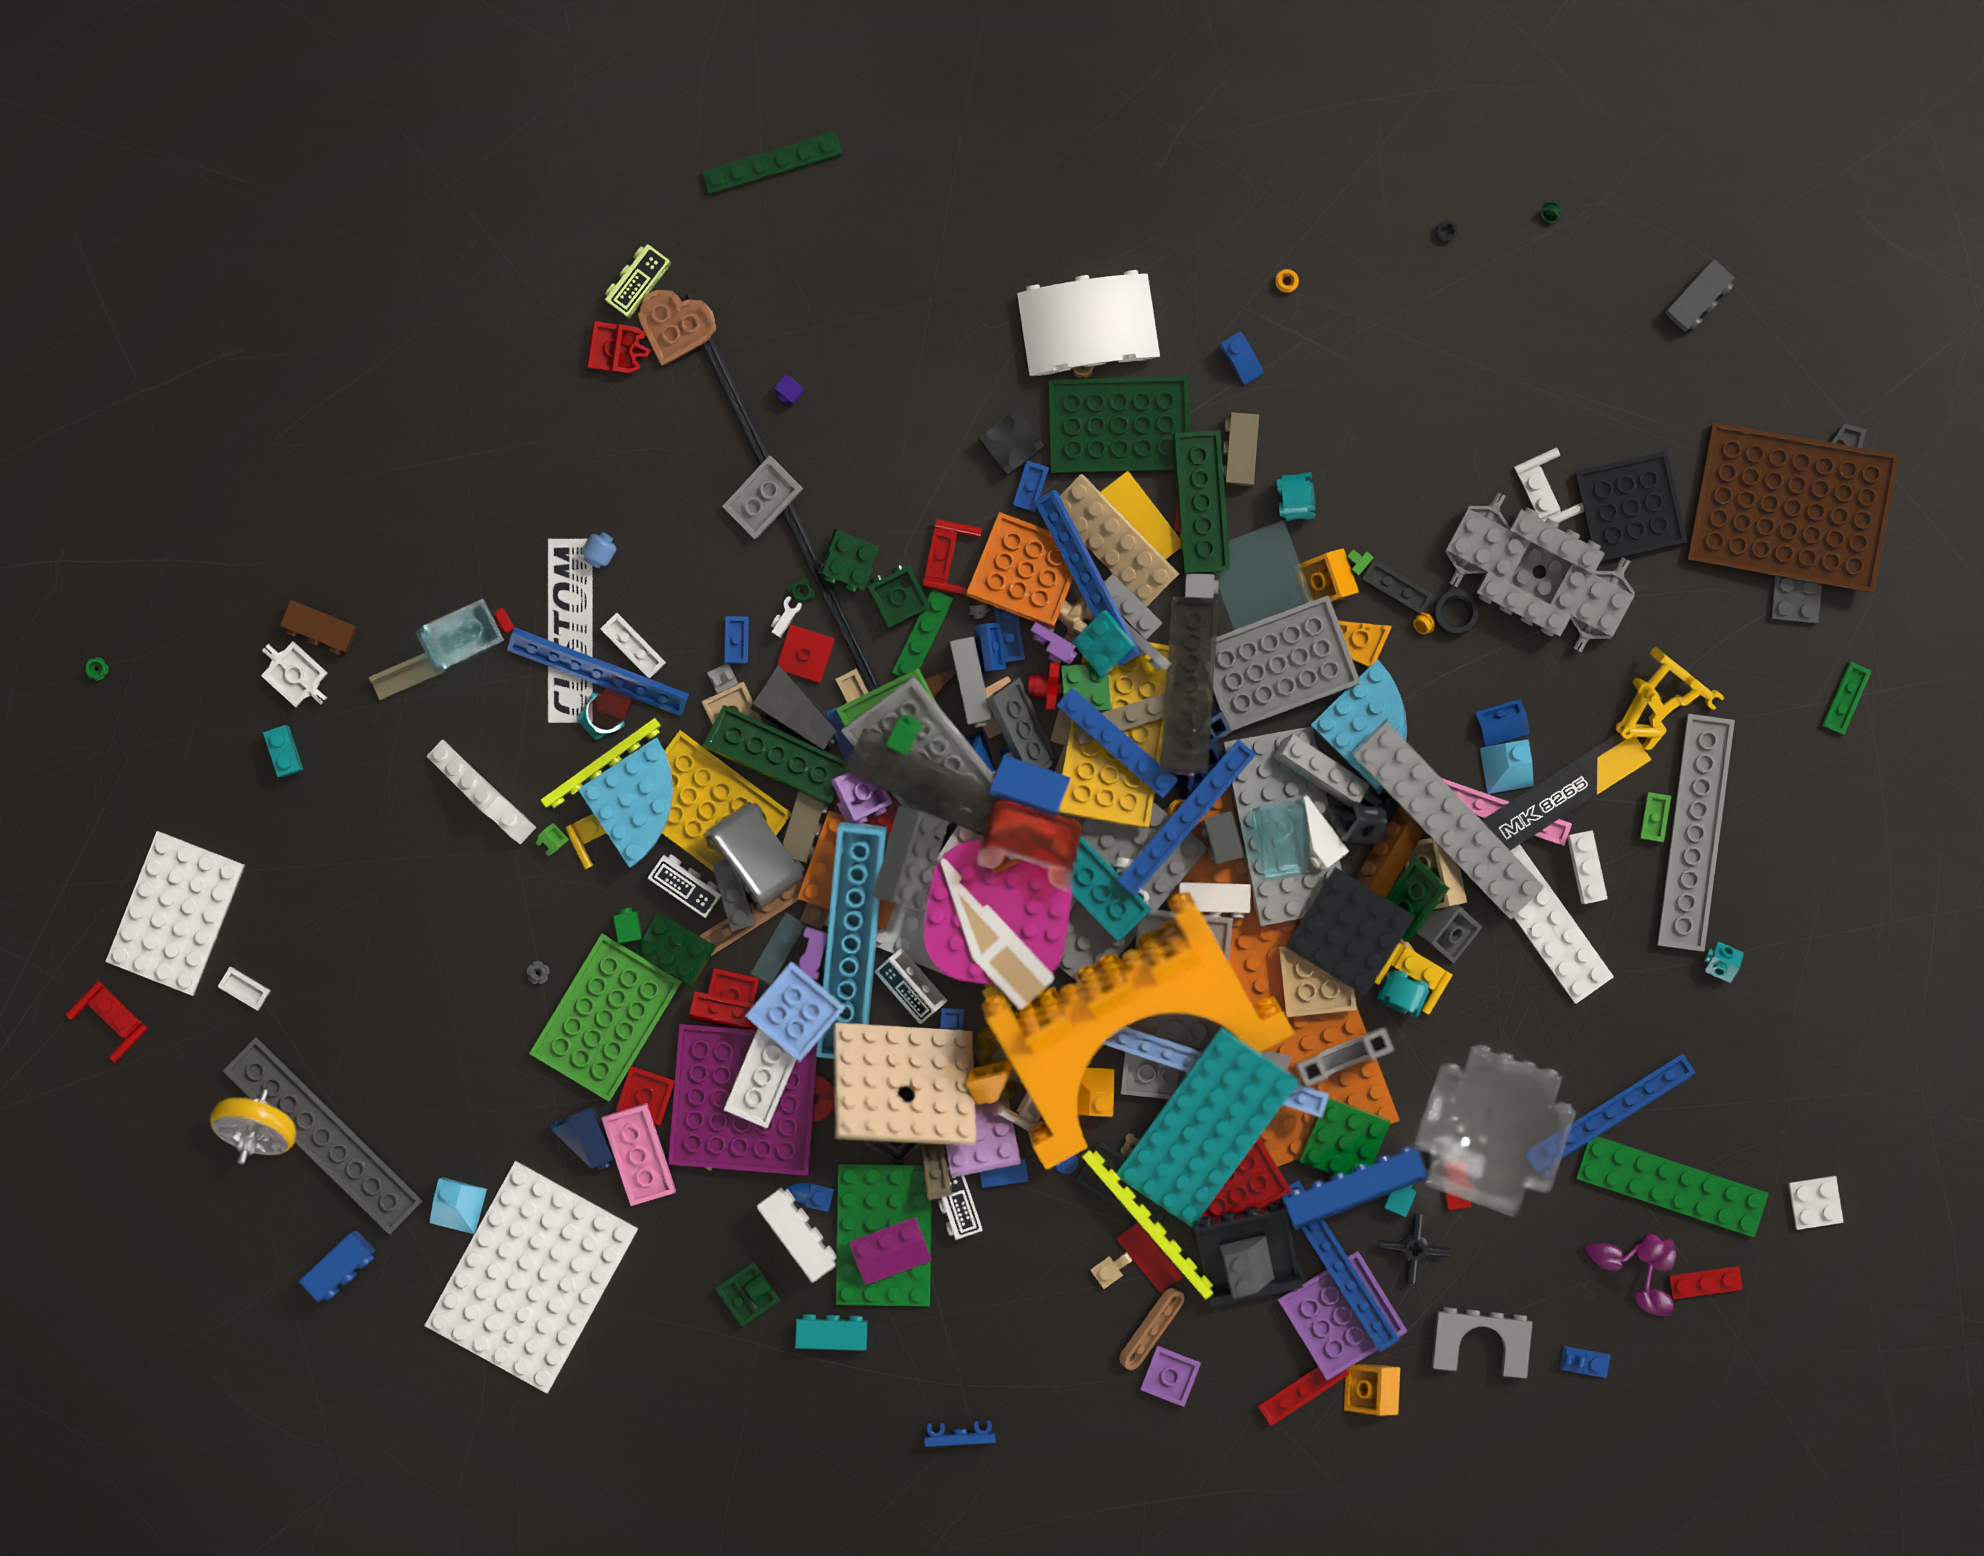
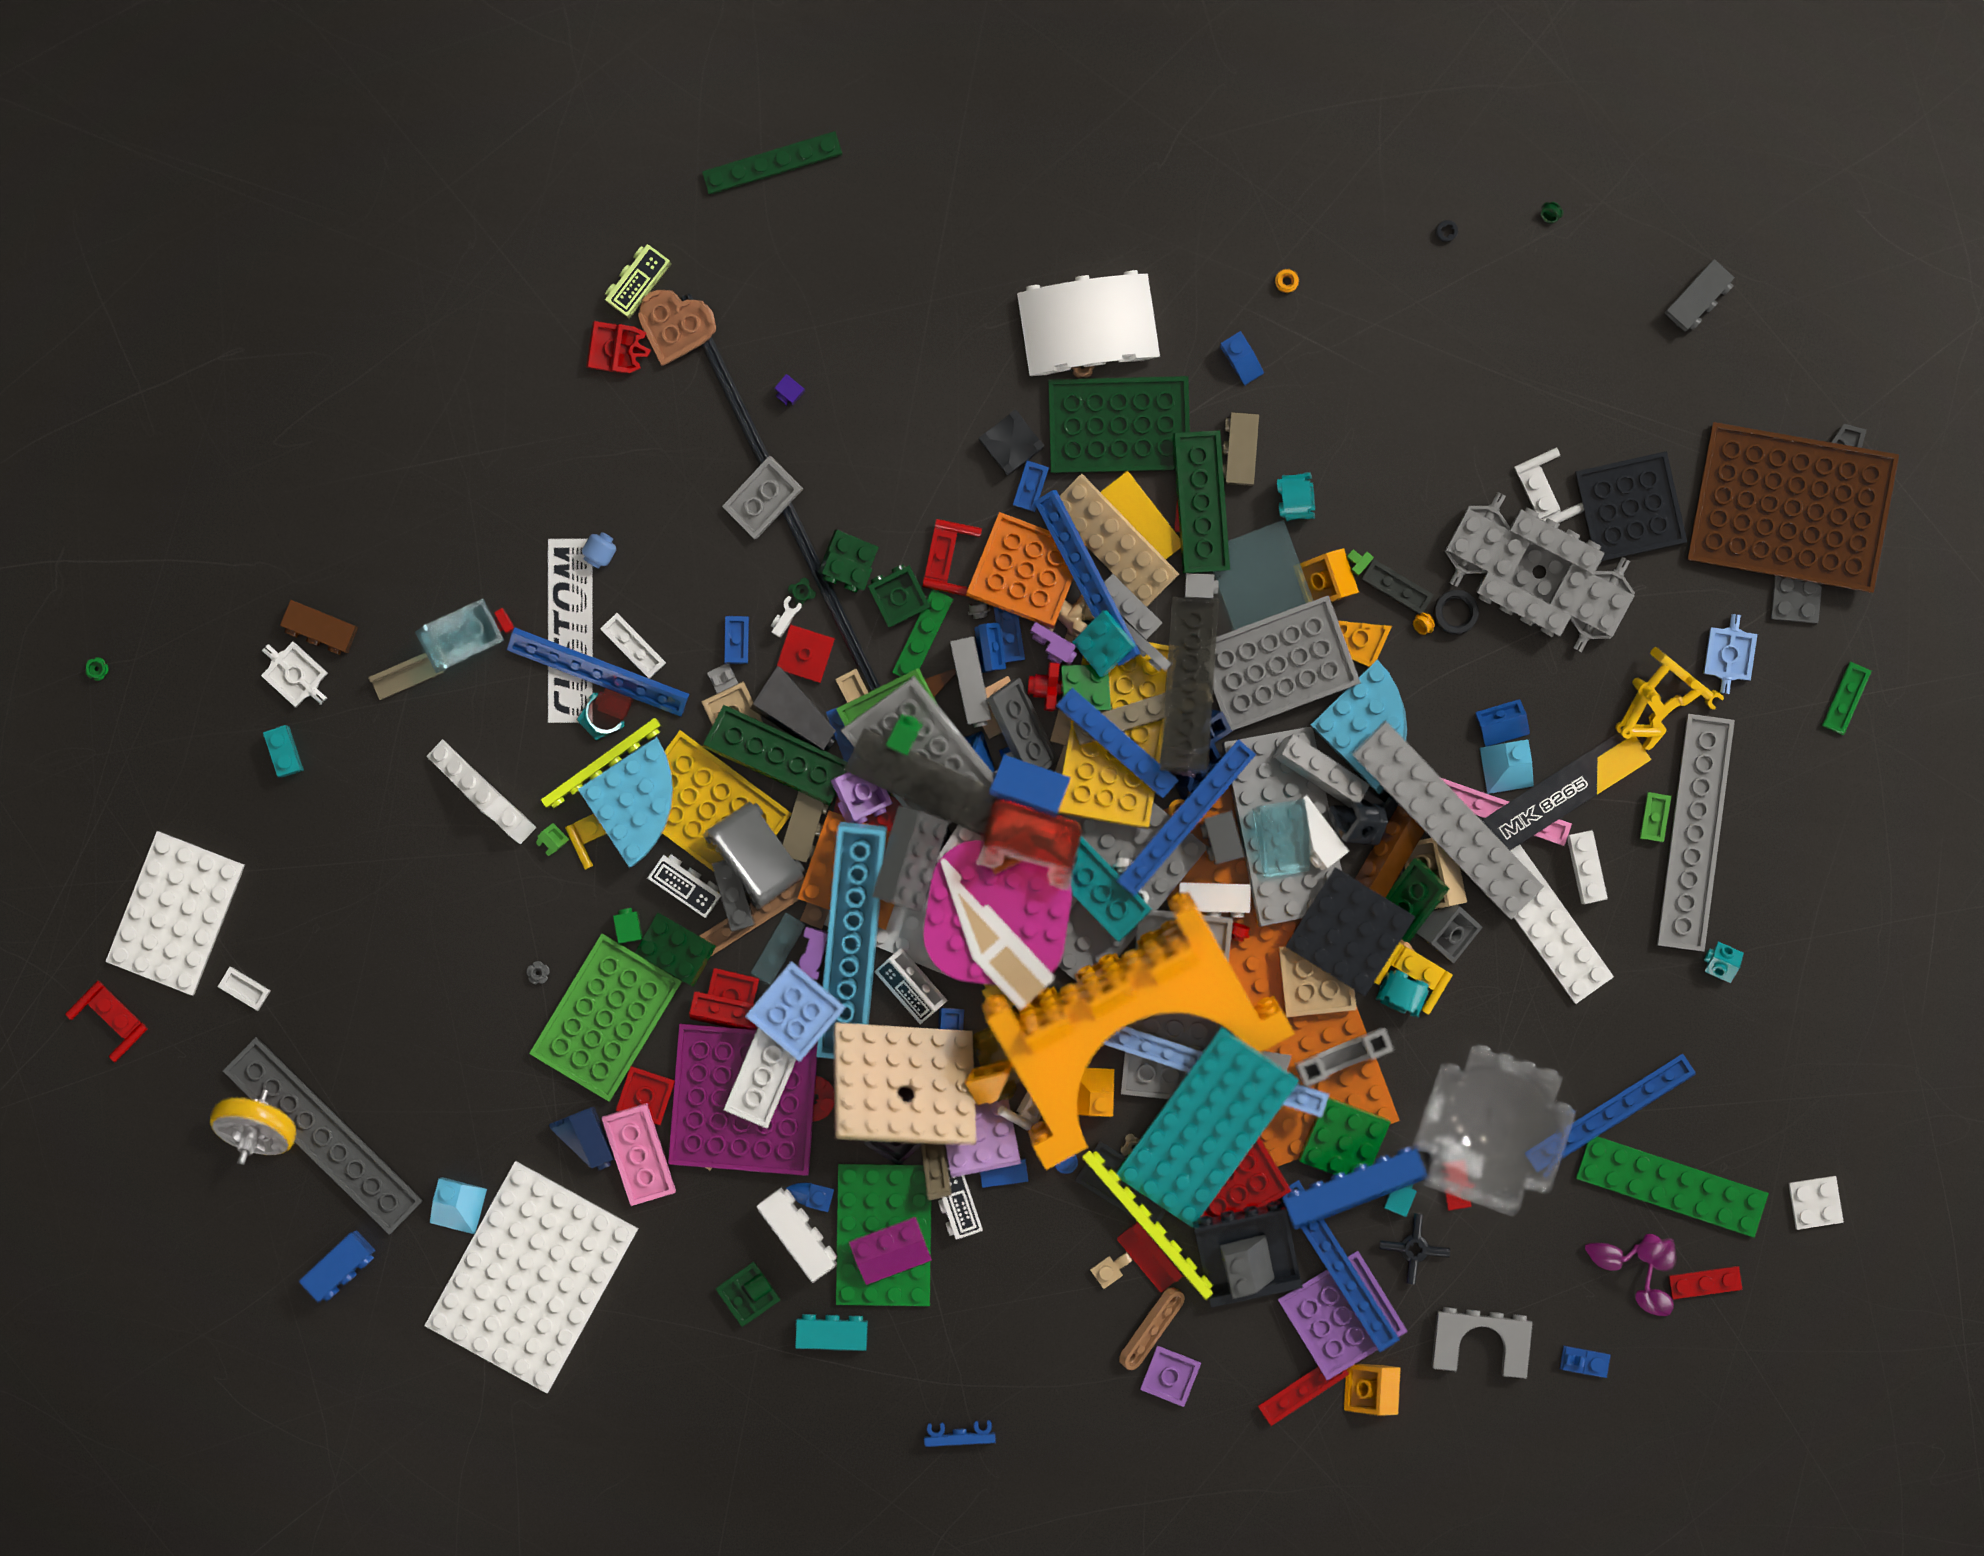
(1240, 932): none -> red plate
(1730, 654): none -> light blue plate

